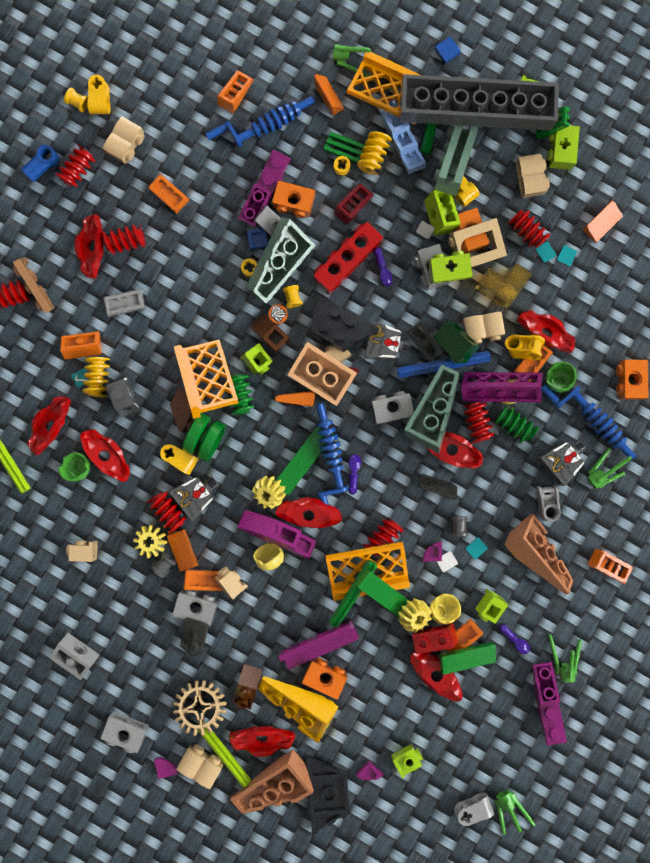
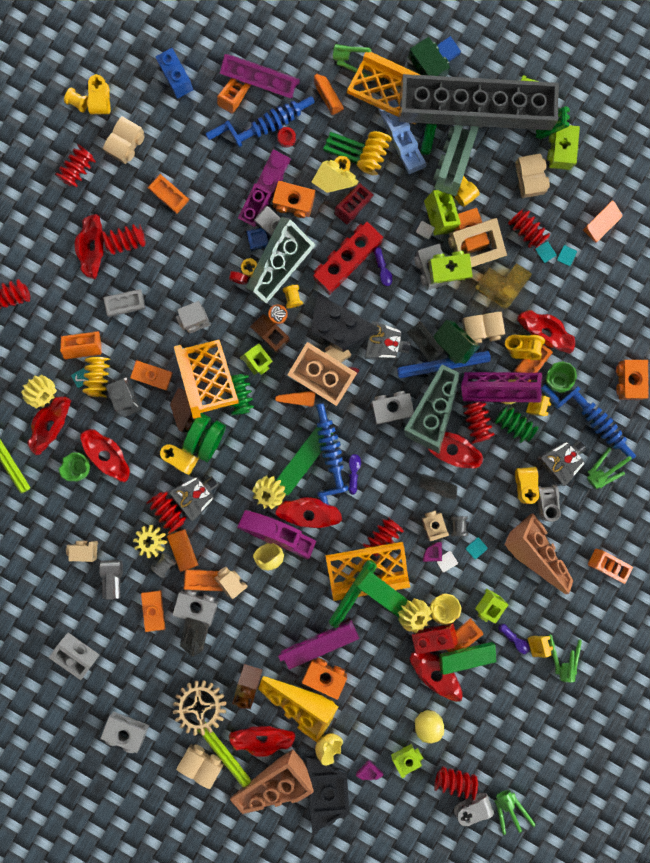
(30, 278): medium nougat wing -> none
(38, 164): blue piece -> none
(38, 391): none -> light yellow gear
(111, 572): none -> flat silver piece
(151, 375): none -> orange plate
(153, 611): none -> orange plate
(165, 767): magenta tile -> none
(174, 73): none -> blue brick
(193, 317): none -> light grey brick
(238, 278): none -> red tile
(259, 75): none -> magenta fence
(286, 137): none -> red tile
(327, 747): none -> light yellow hair
(332, 178): none -> light yellow slope
(428, 59): none -> dark green brick
(429, 726): none -> light yellow hair
(434, 534): none -> tan brick
(456, 781): none -> red piece
(527, 483): none -> yellow piece
(539, 409): none -> yellow tile
(539, 646): none -> yellow tile
(548, 703): magenta slope -> none

